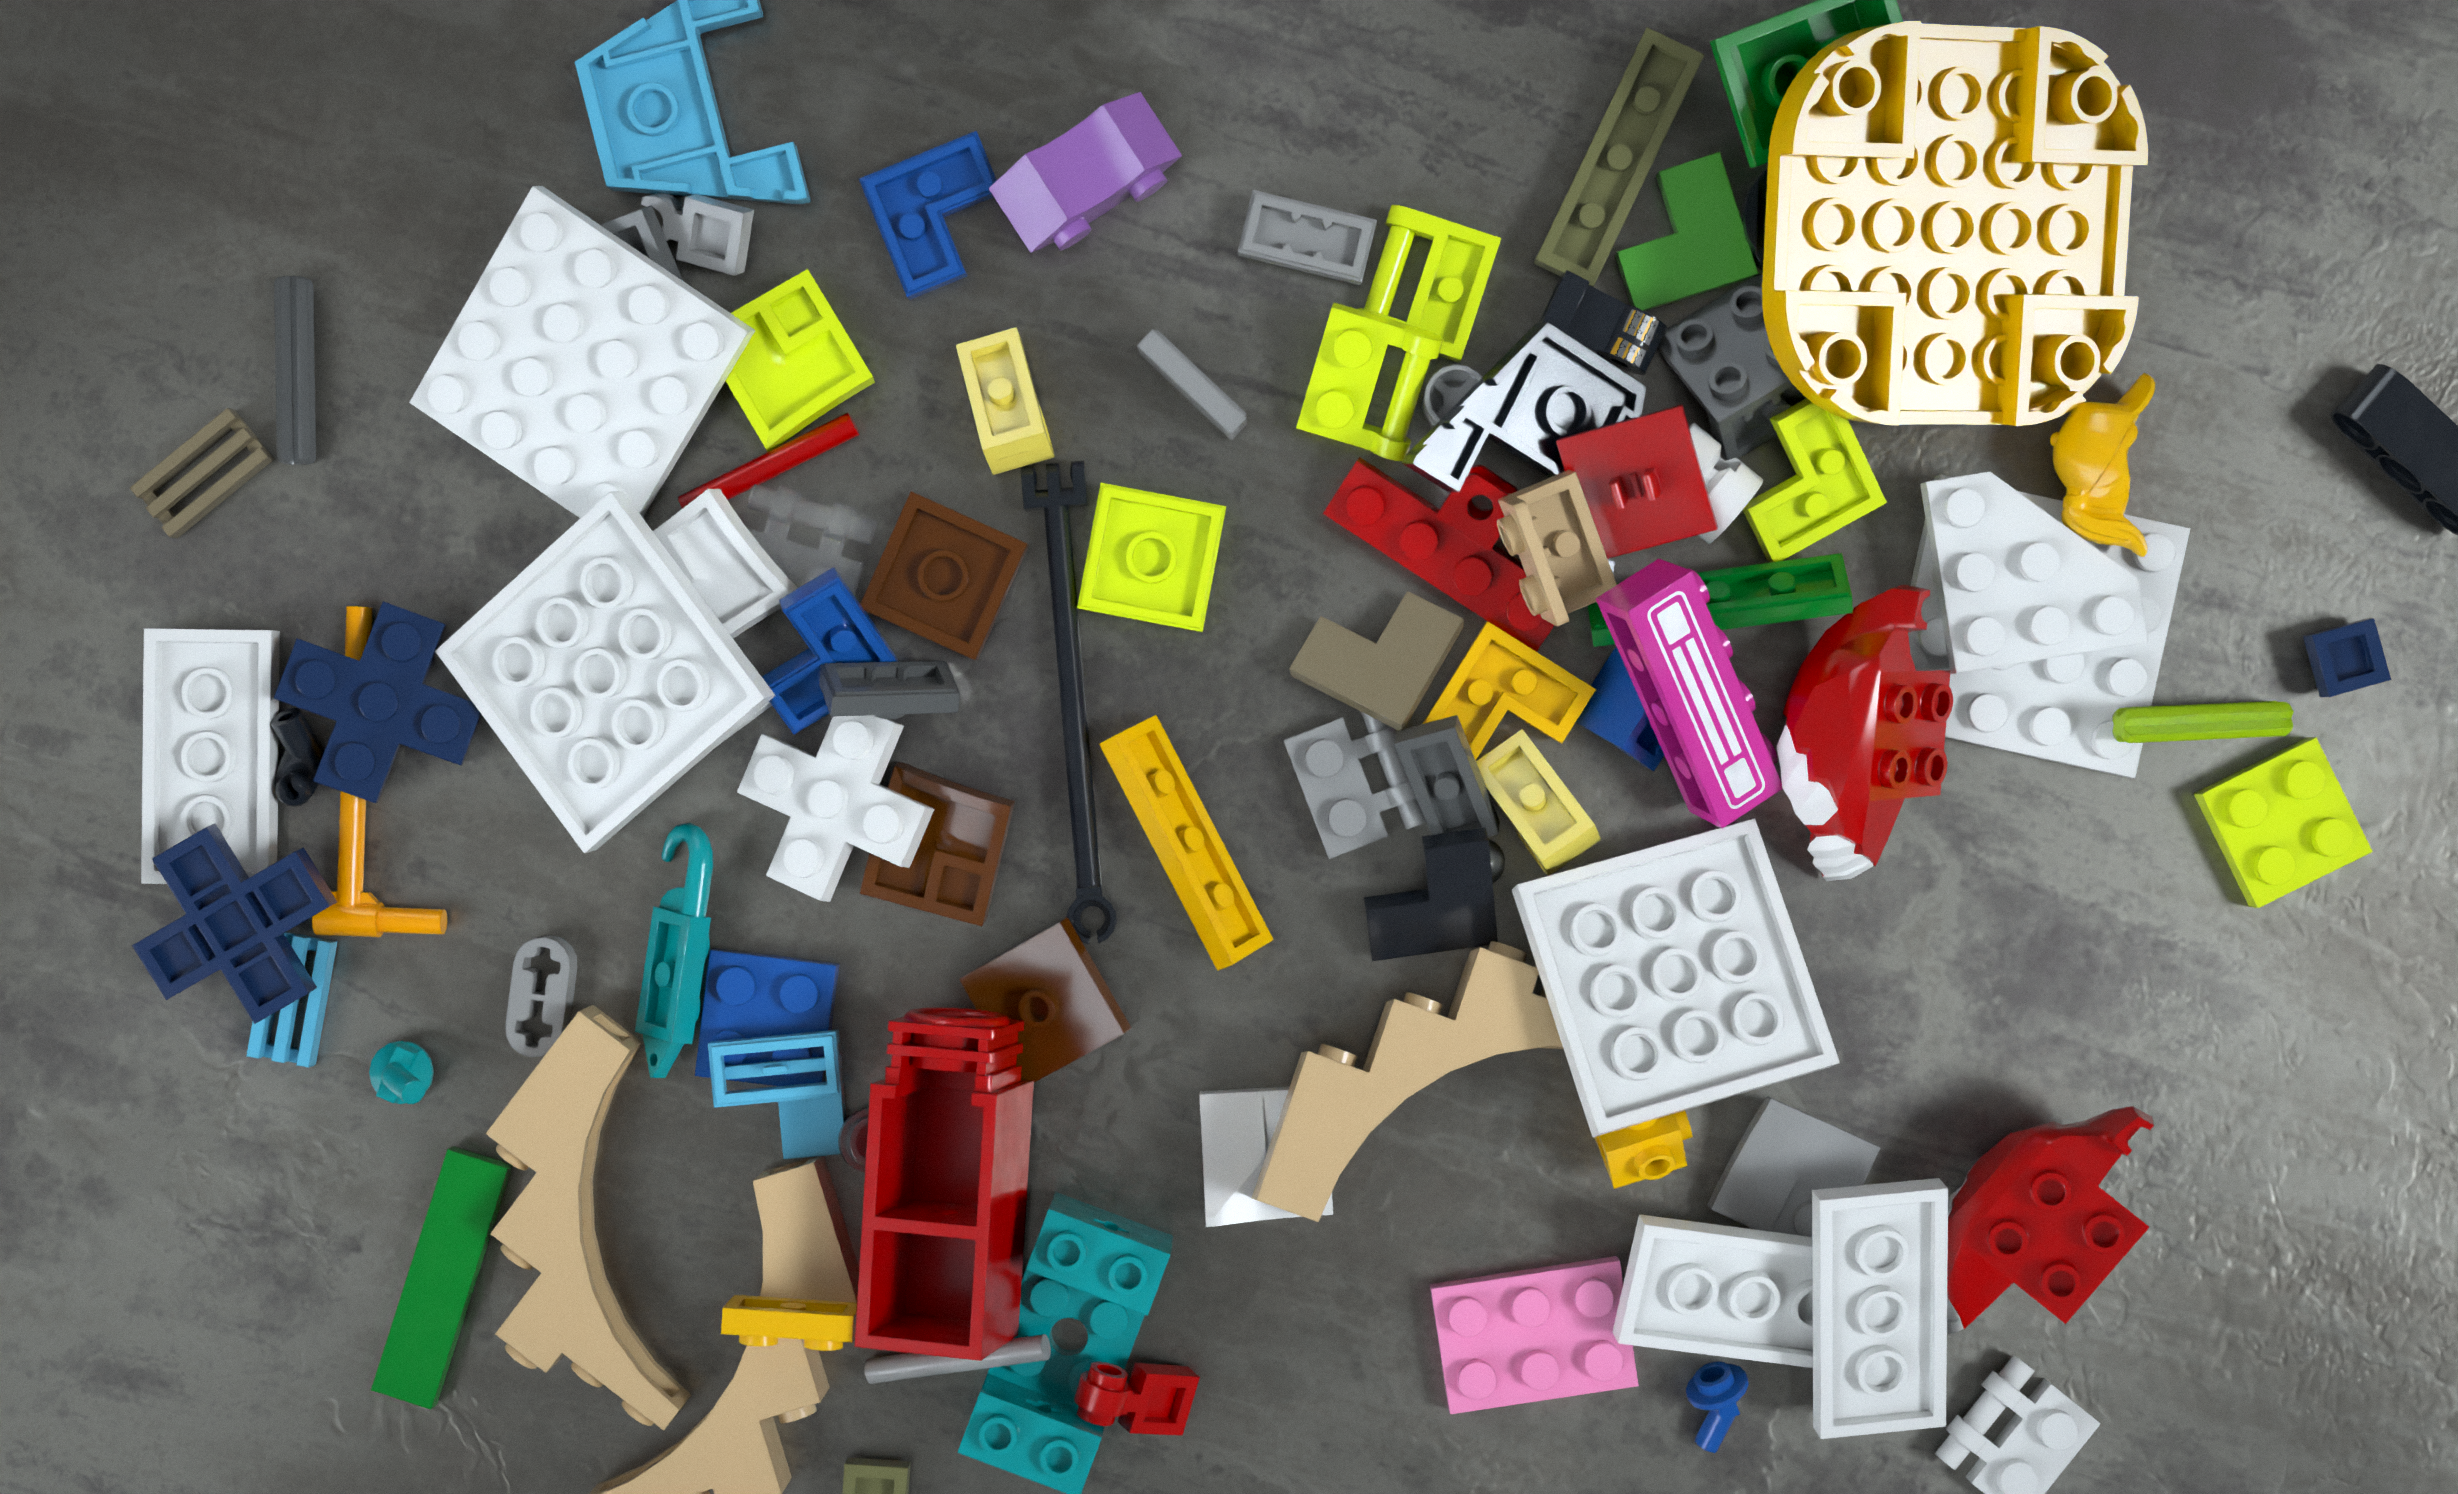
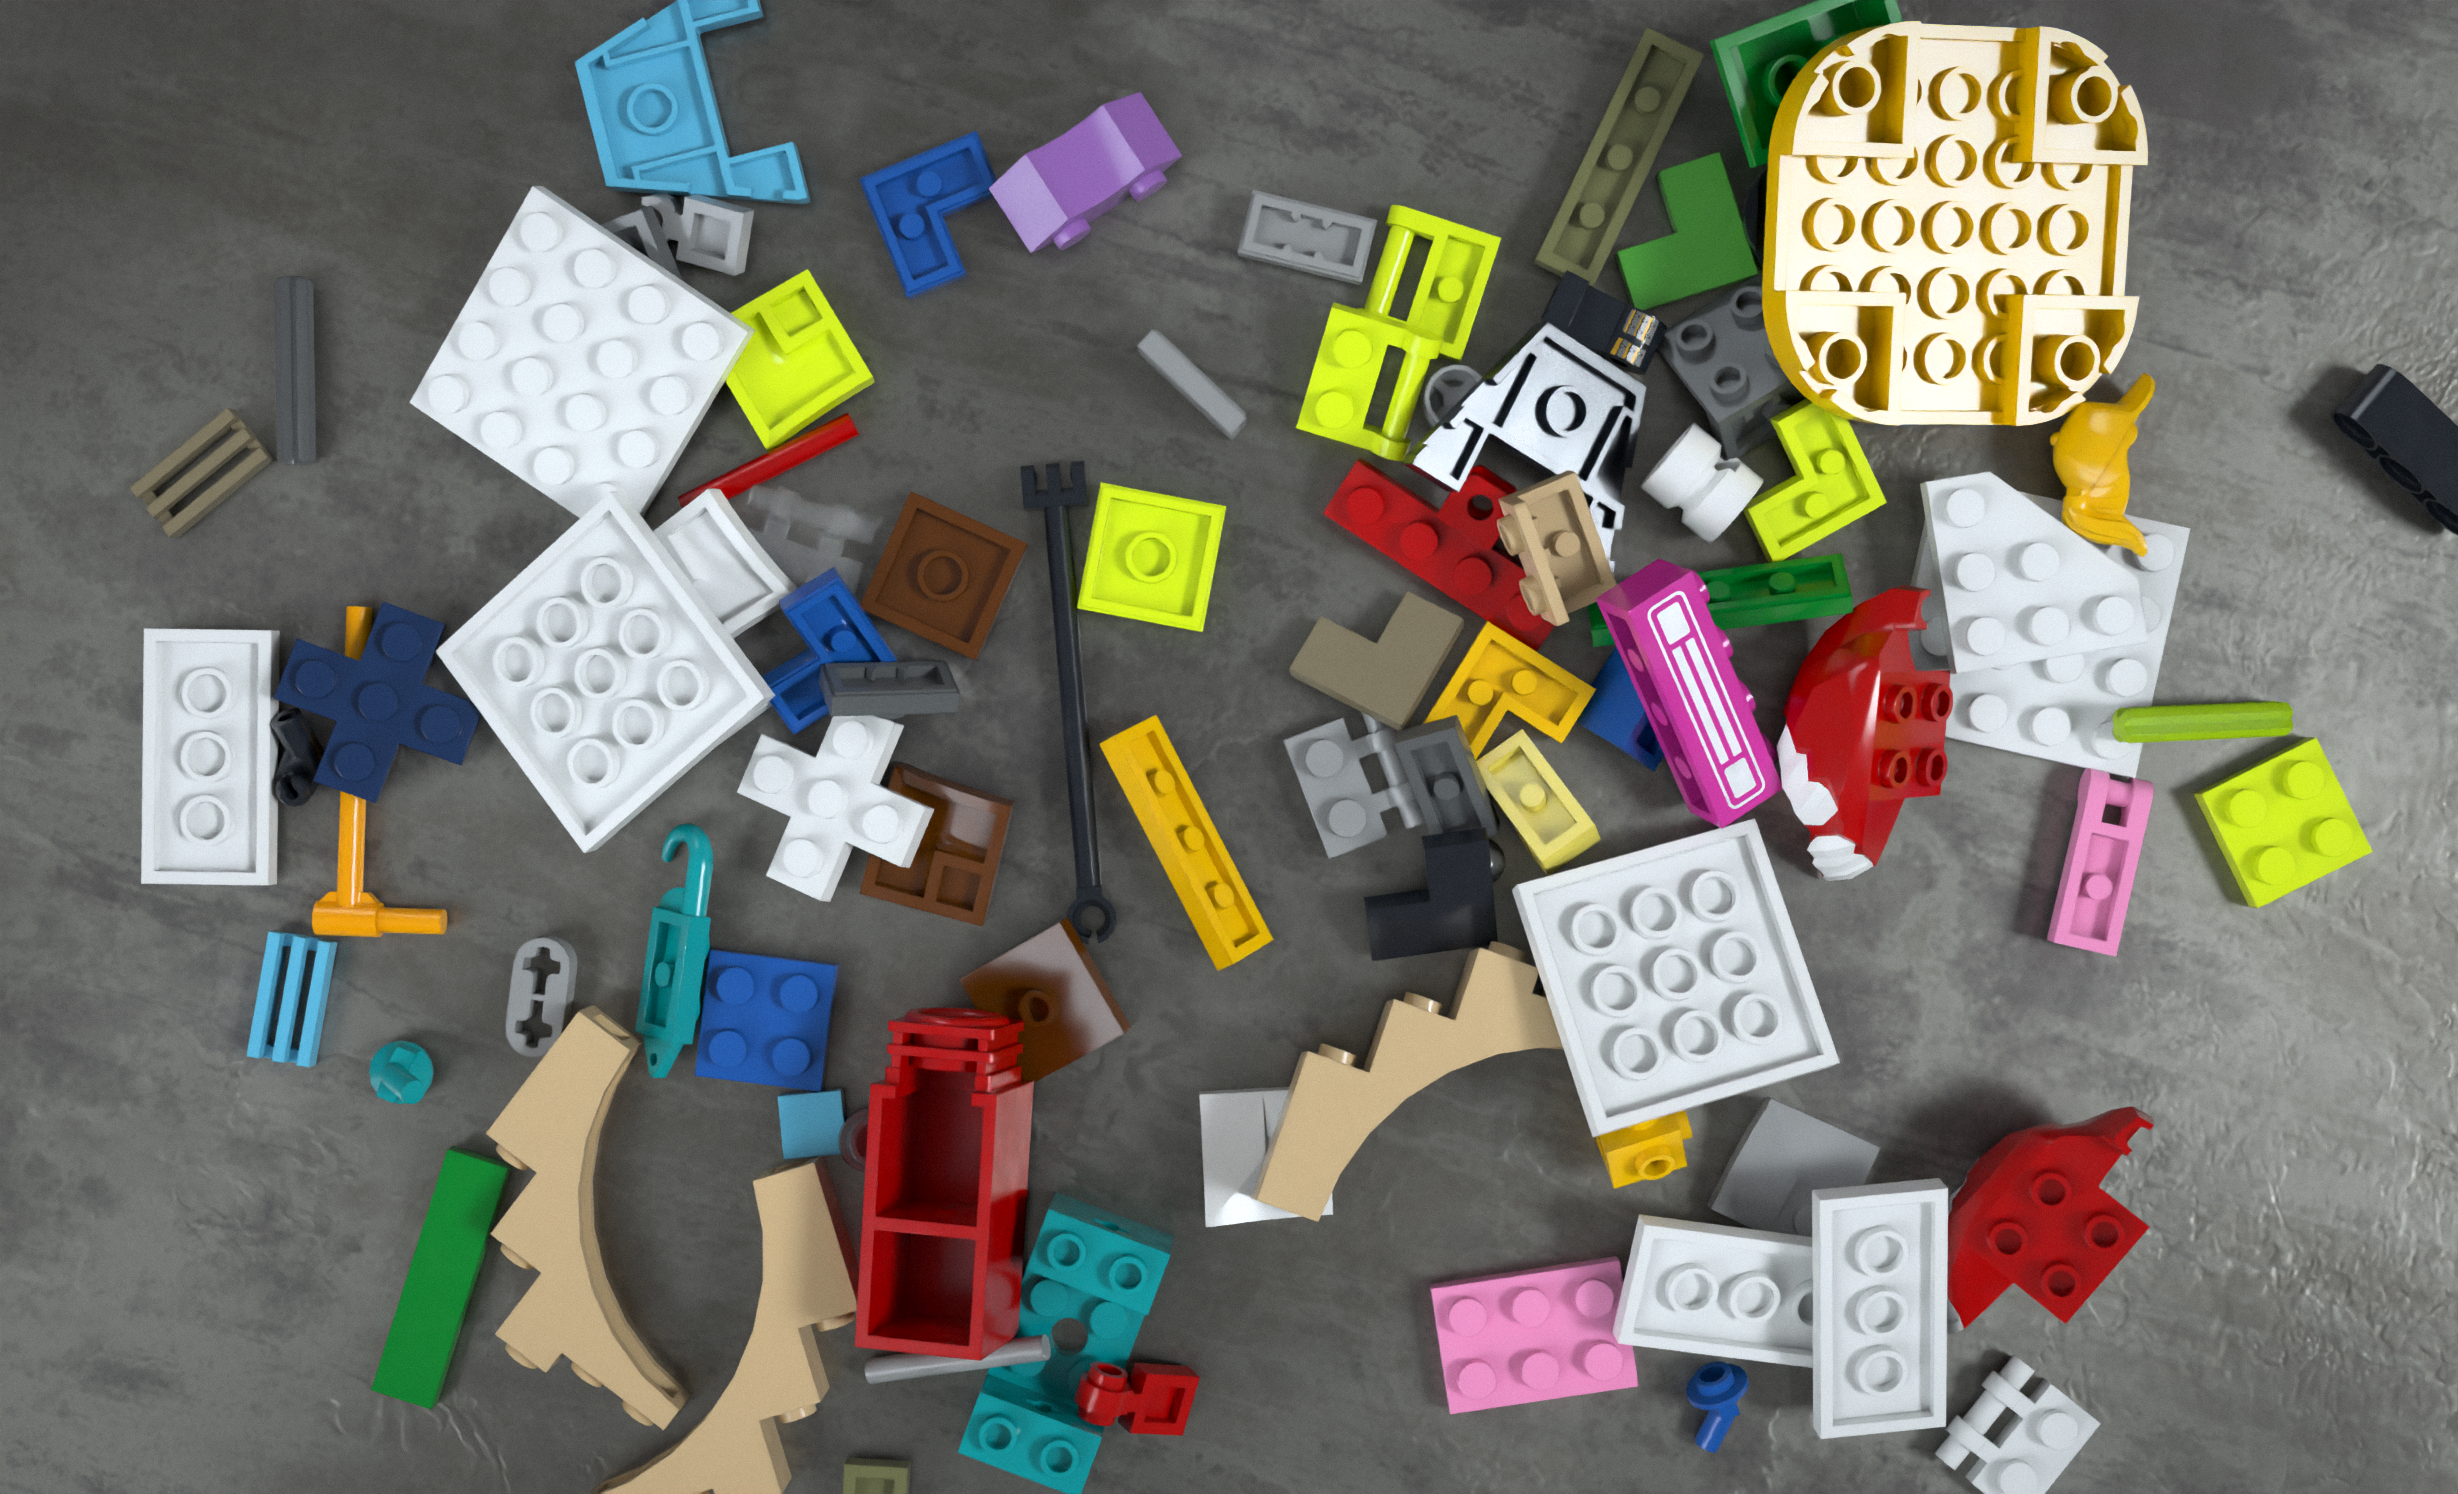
(234, 923): dark blue plate -> none
(765, 1319): yellow plate -> none
(830, 1062): medium azure tile -> none
(1004, 401): light yellow plate -> none
(1641, 481): red piece -> none
(2100, 863): none -> bright pink plate
(2347, 657): dark blue plate -> none

